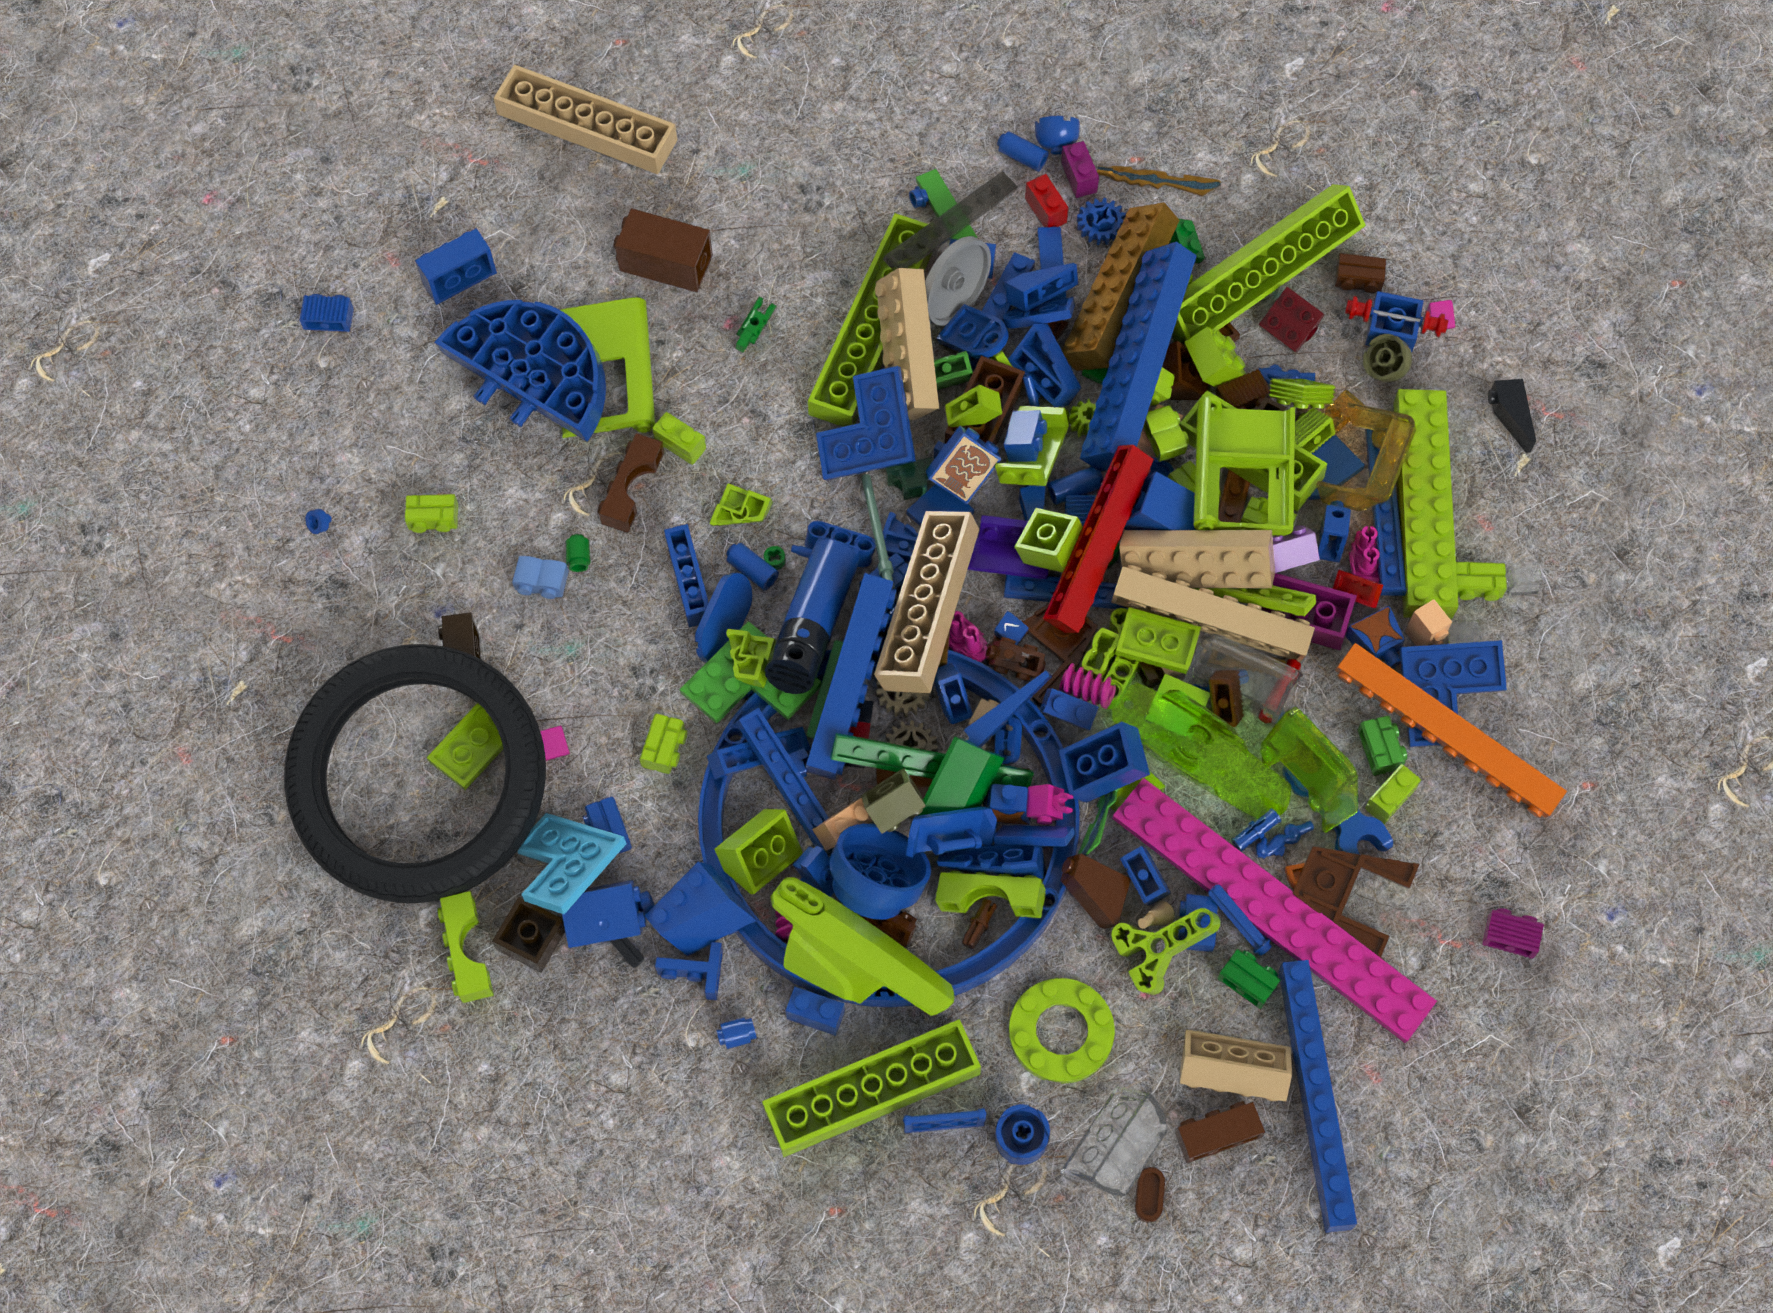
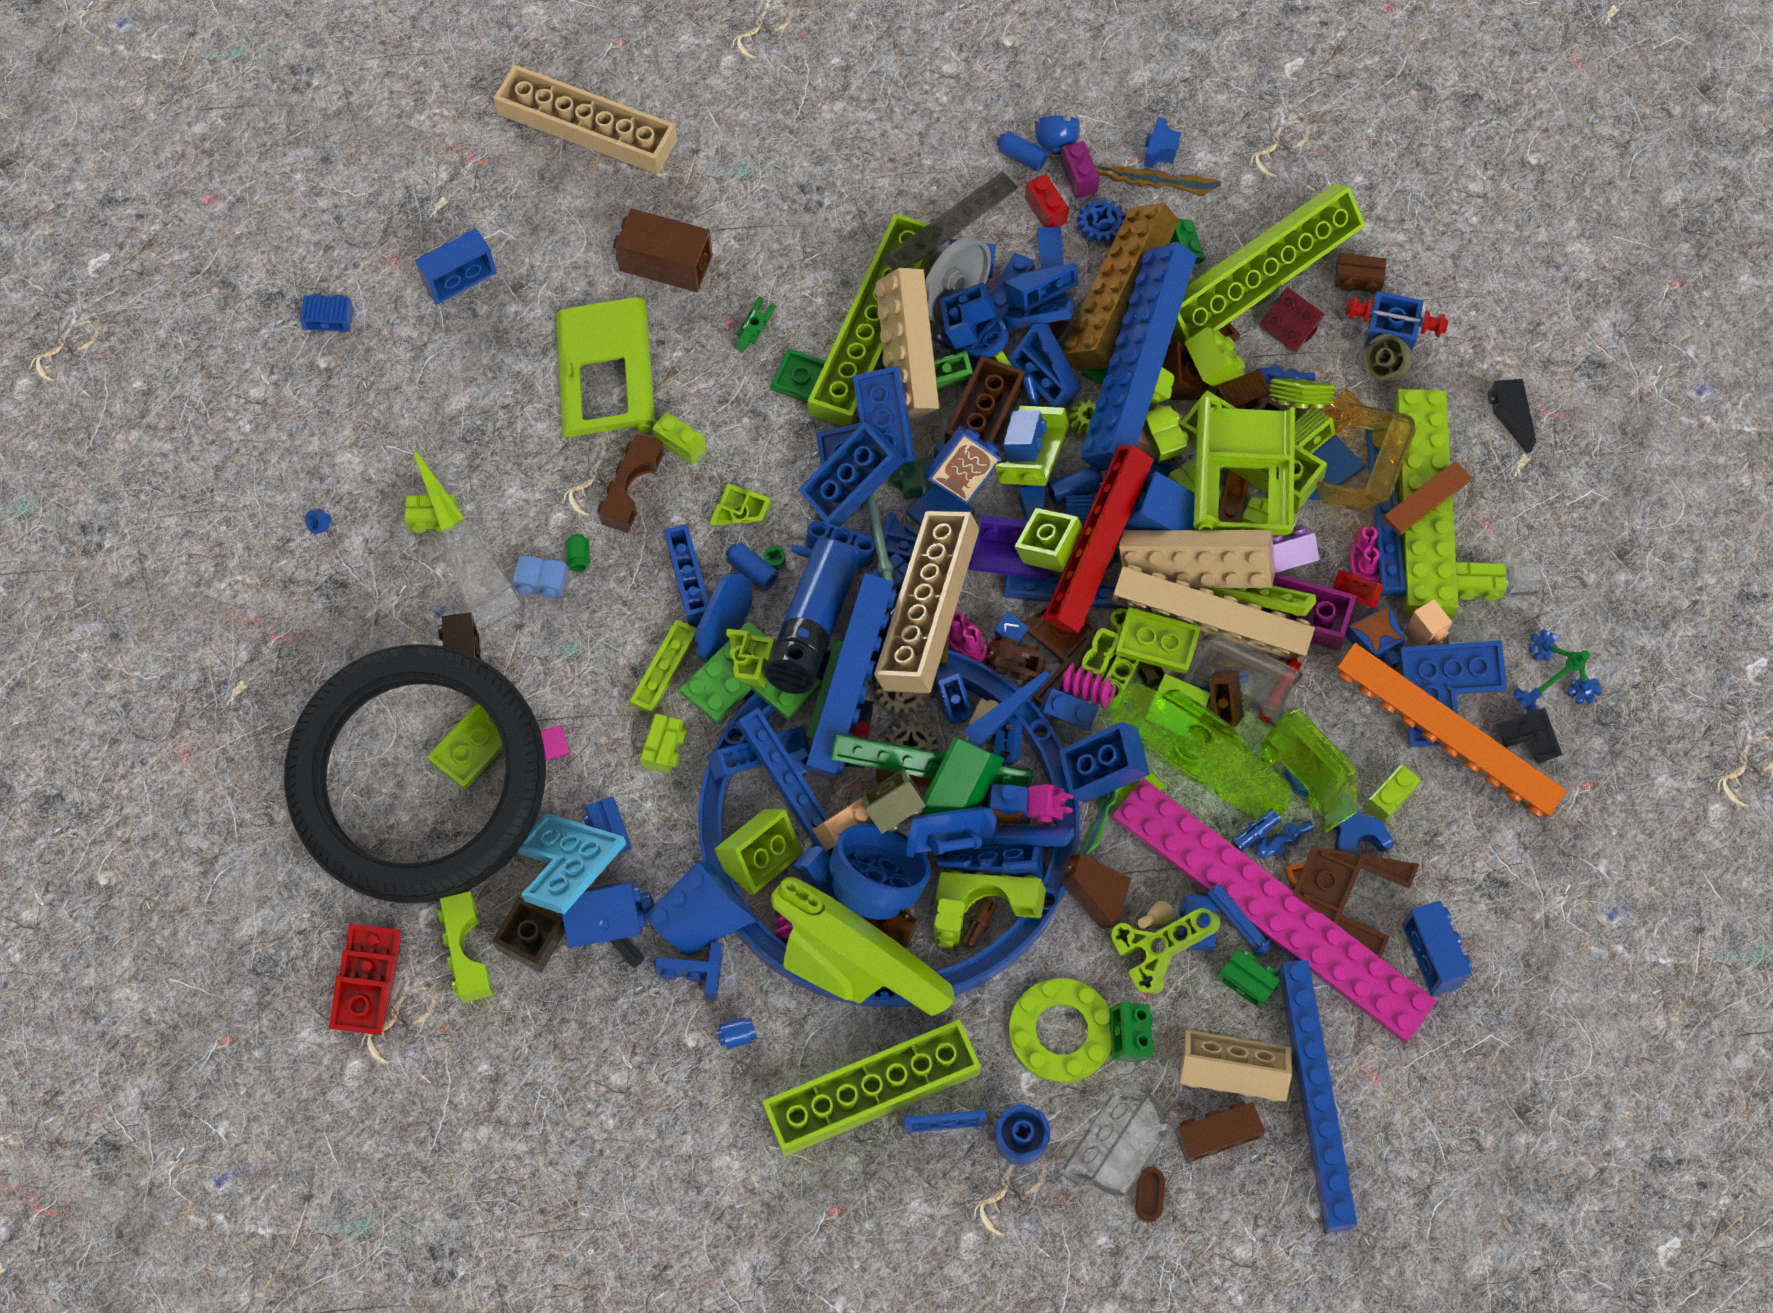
(365, 979): none -> red slope
(482, 581): none -> clear plate
(535, 358): blue brick -> none
(663, 667): none -> lime plate
(797, 375): none -> green tile
(815, 1011): blue brick -> none
(851, 474): none -> blue brick
(918, 197): blue plate -> none
(940, 198): bright green tile -> none
(949, 923): none -> lime brick
(965, 310): none -> blue brick
(974, 407): lime slope -> none
(1131, 1032): none -> green brick
(1145, 875): blue brick -> none
(1161, 144): none -> blue brick
(1336, 523): blue torso -> none
(1382, 745): bright green brick -> none
(1427, 498): none -> dark orange tile
(1436, 948): none -> blue brick
(1444, 307): dark pink slope -> none
(1513, 933): magenta brick -> none
(1533, 727): none -> black plate
(1582, 688): none -> blue plant

